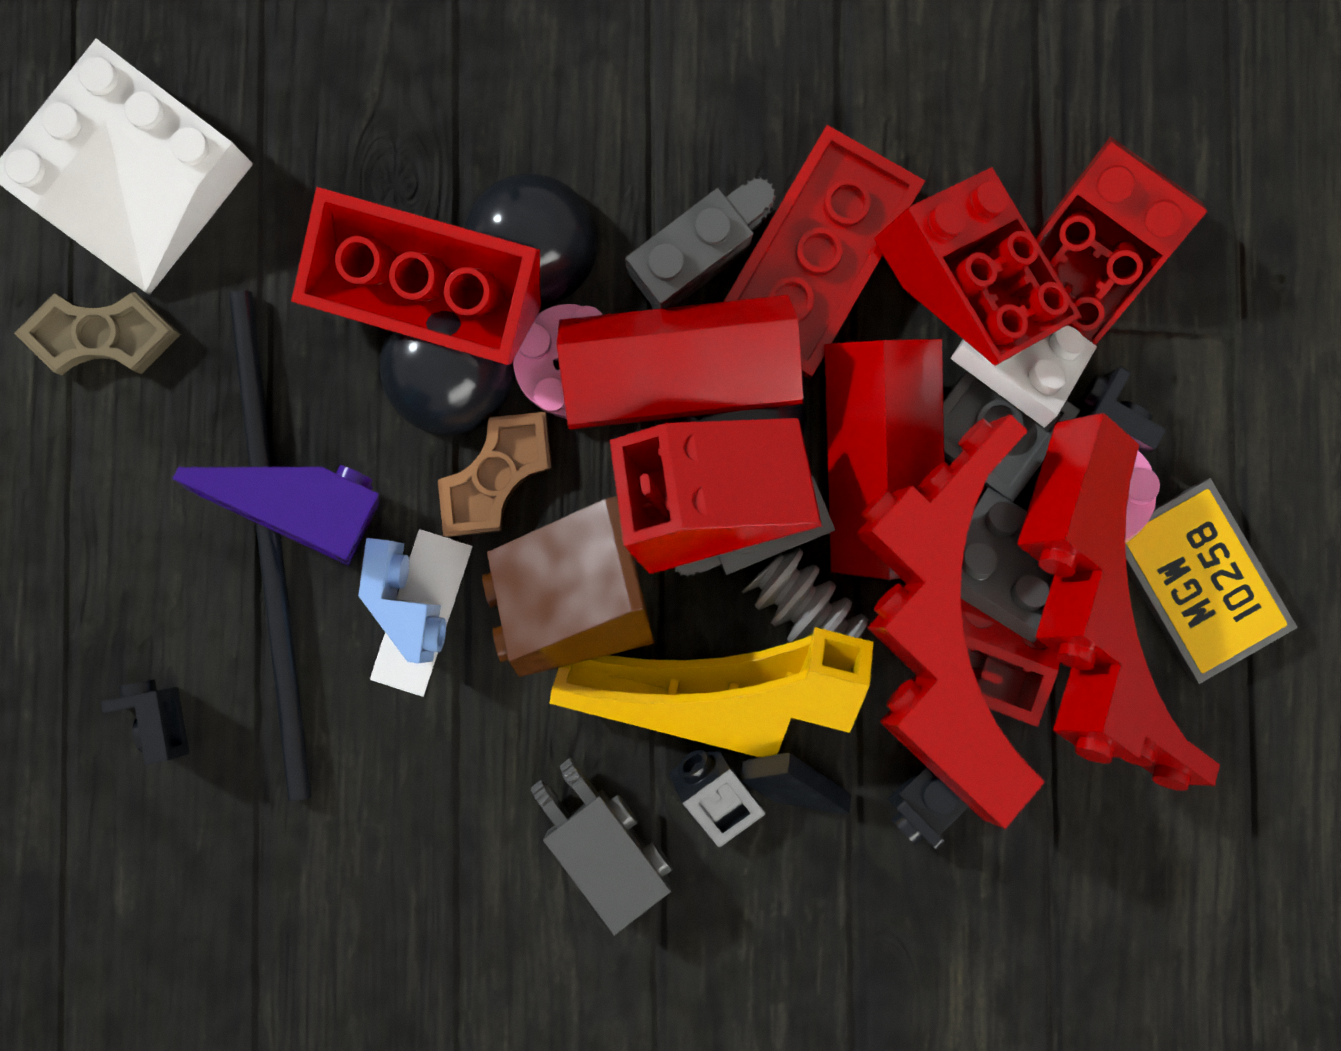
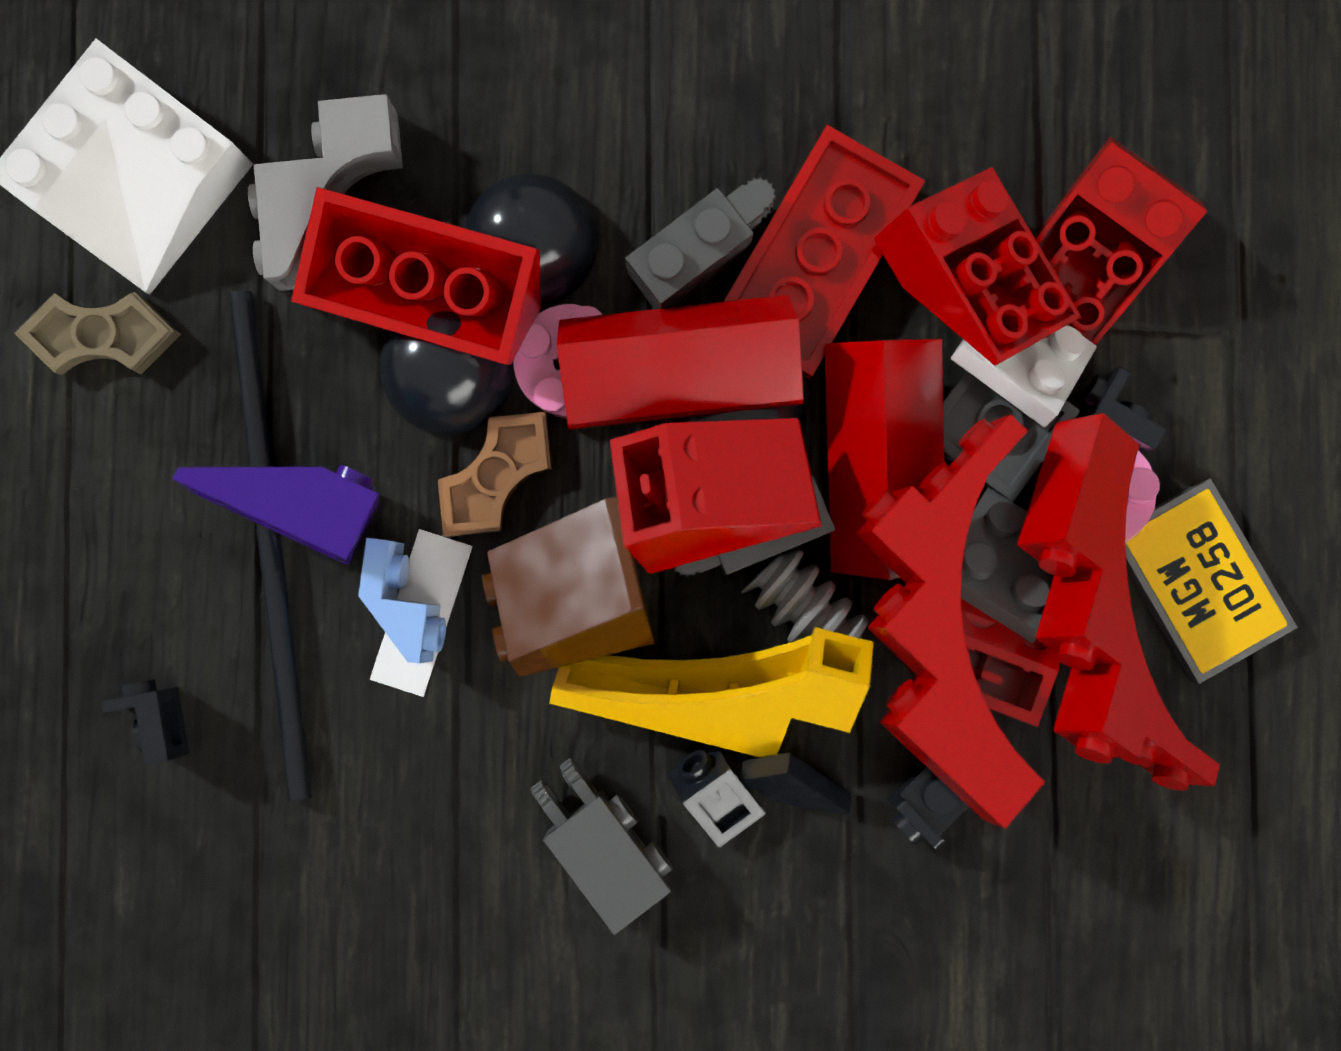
(355, 141): none -> light grey arch

